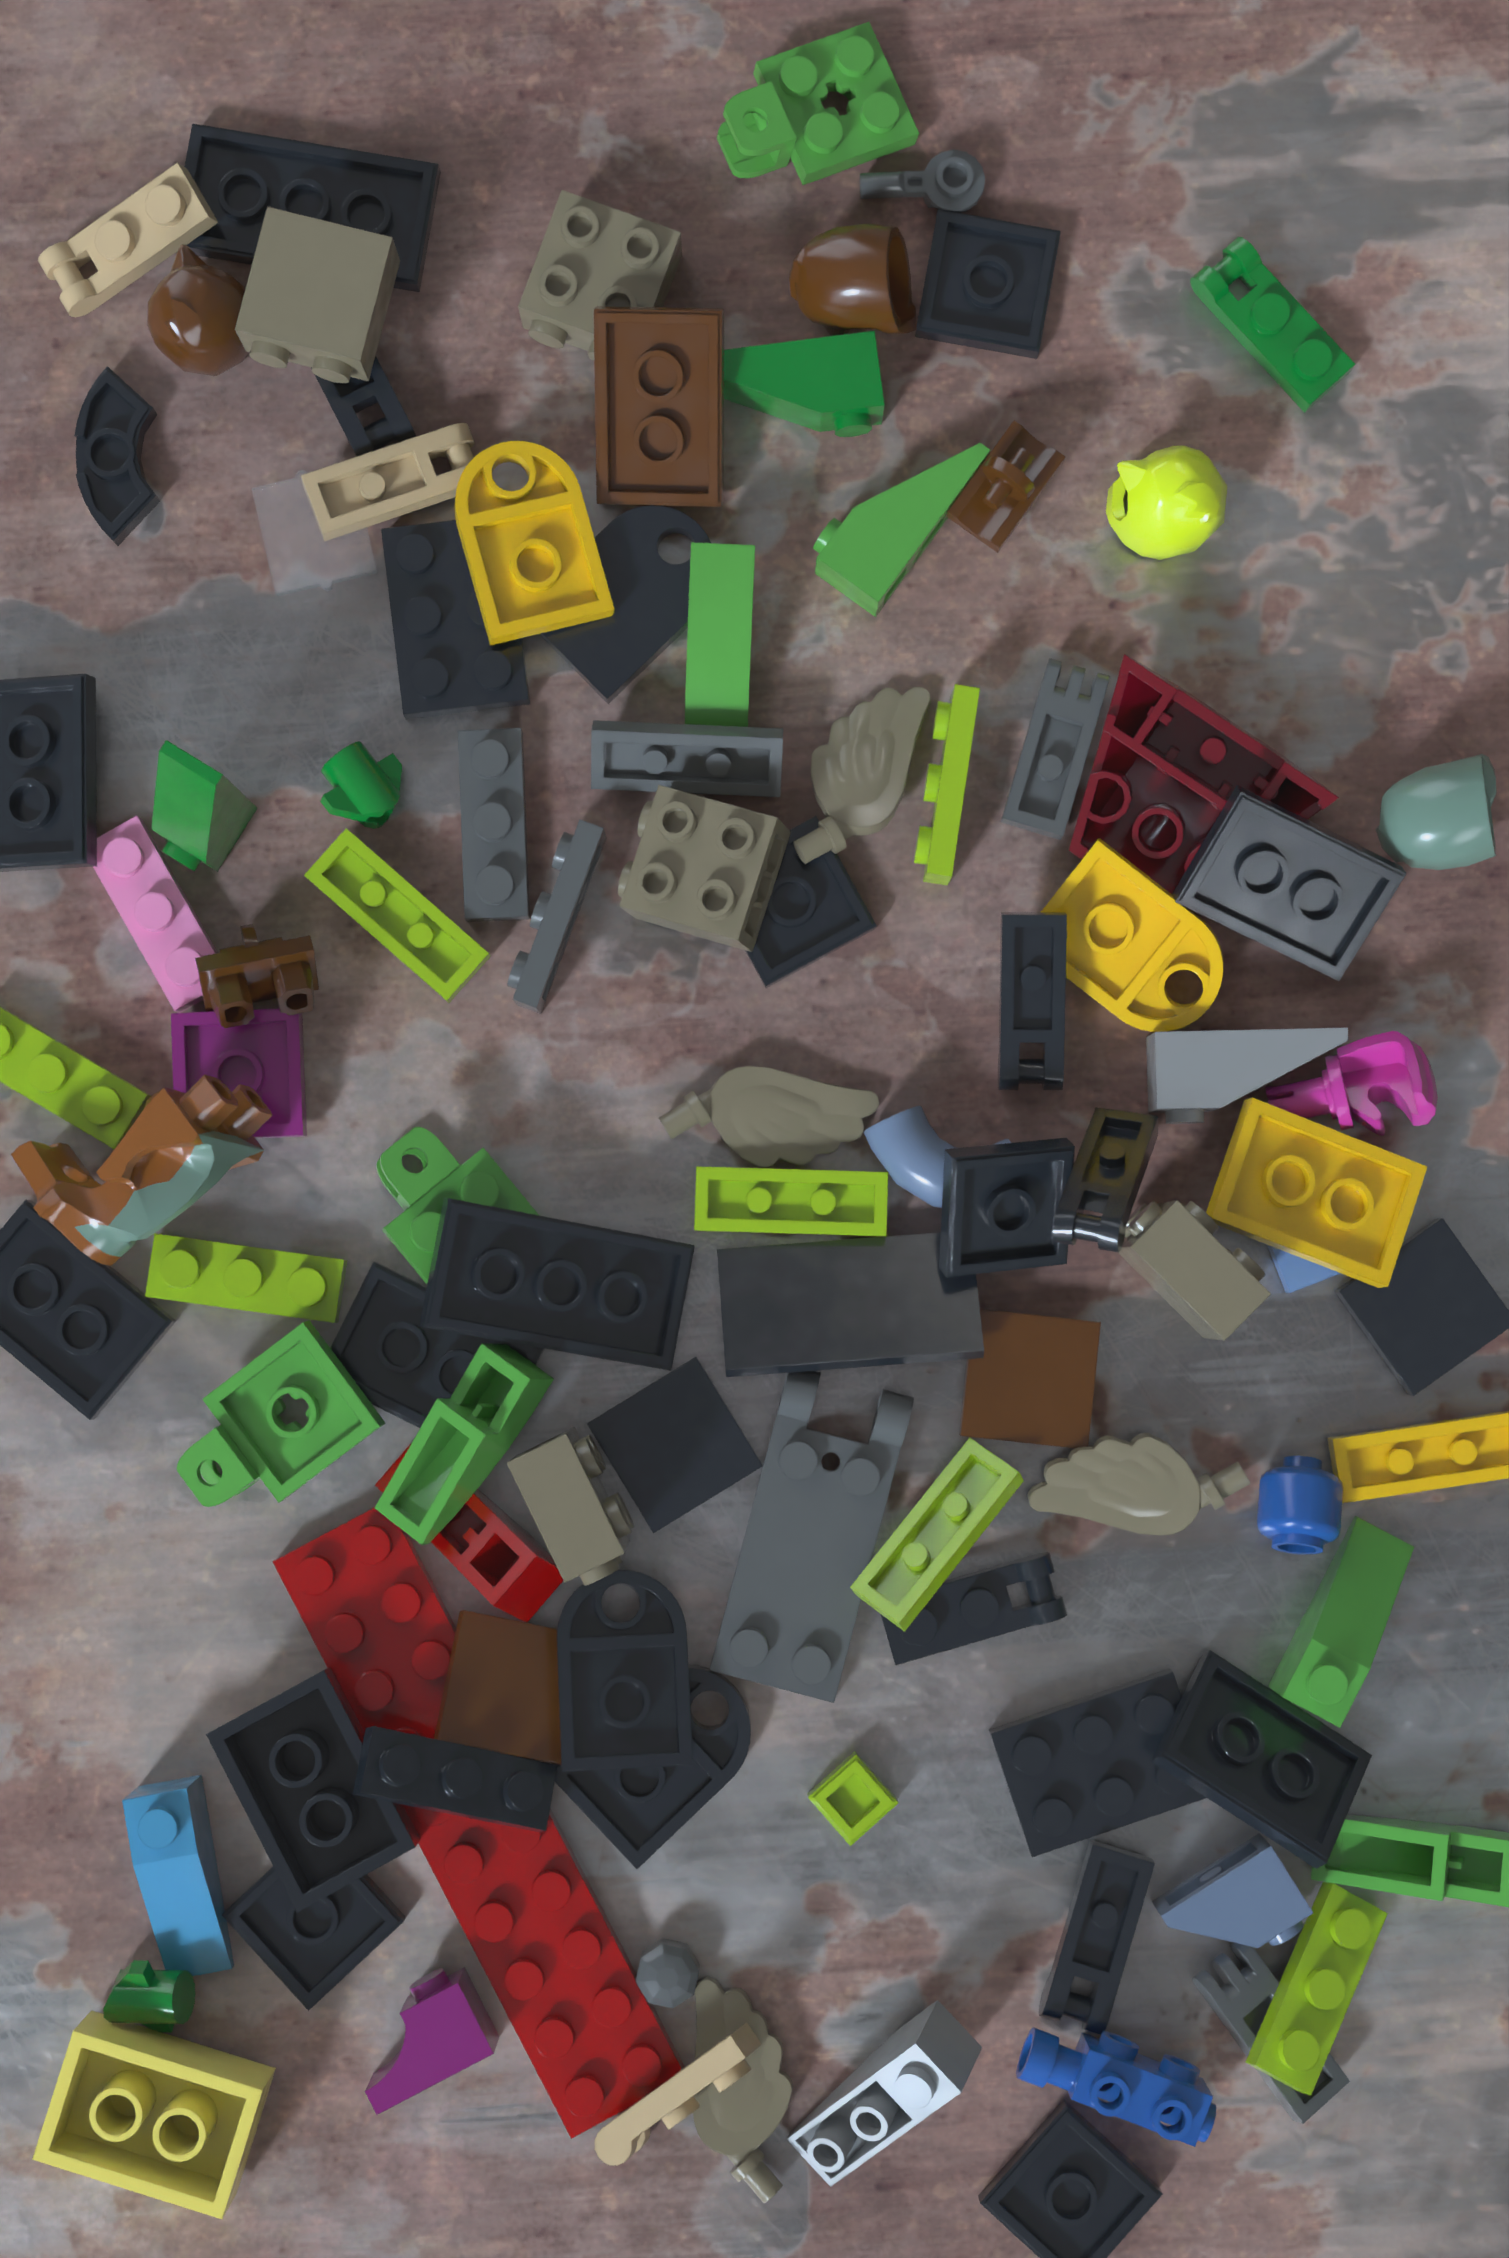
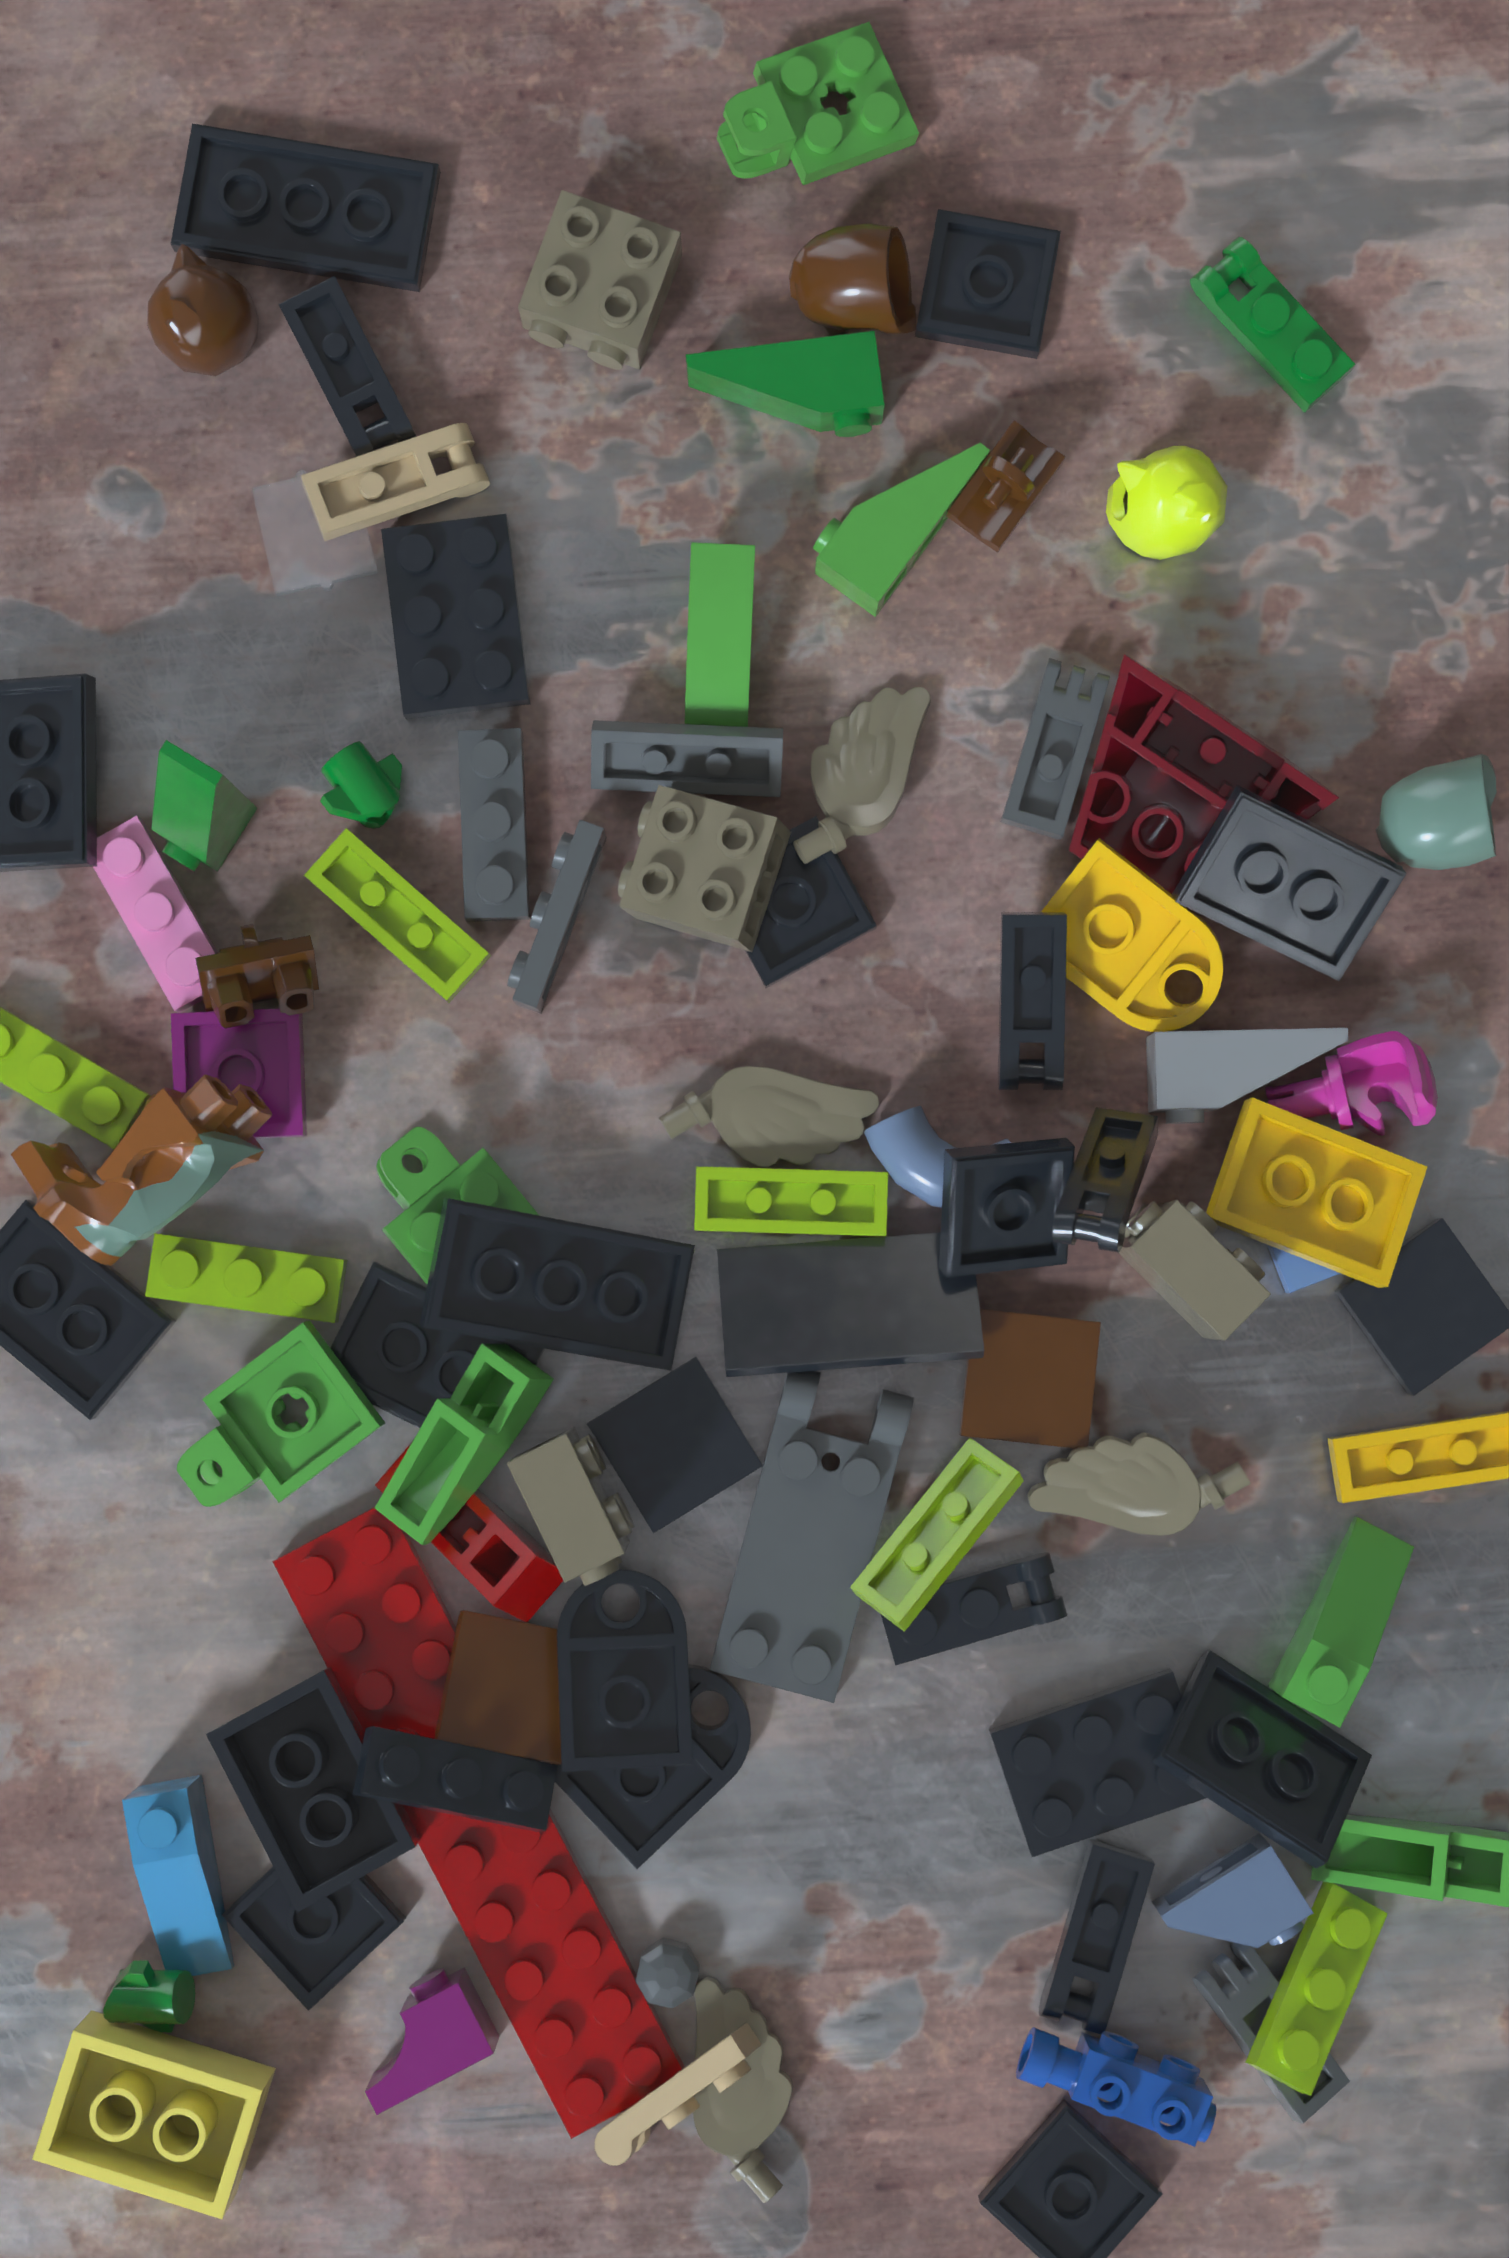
(109, 455): black tile -> none
(128, 240): tan plate -> none
(317, 296): dark tan brick -> none
(529, 546): yellow tile -> none
(646, 596): black tile -> none
(659, 406): reddish brown tile -> none
(852, 1798): lime tile -> none
(888, 2093): light grey slope -> none
(946, 784): lime plate -> none
(949, 182): dark grey plate -> none
(1300, 1506): blue head -> none

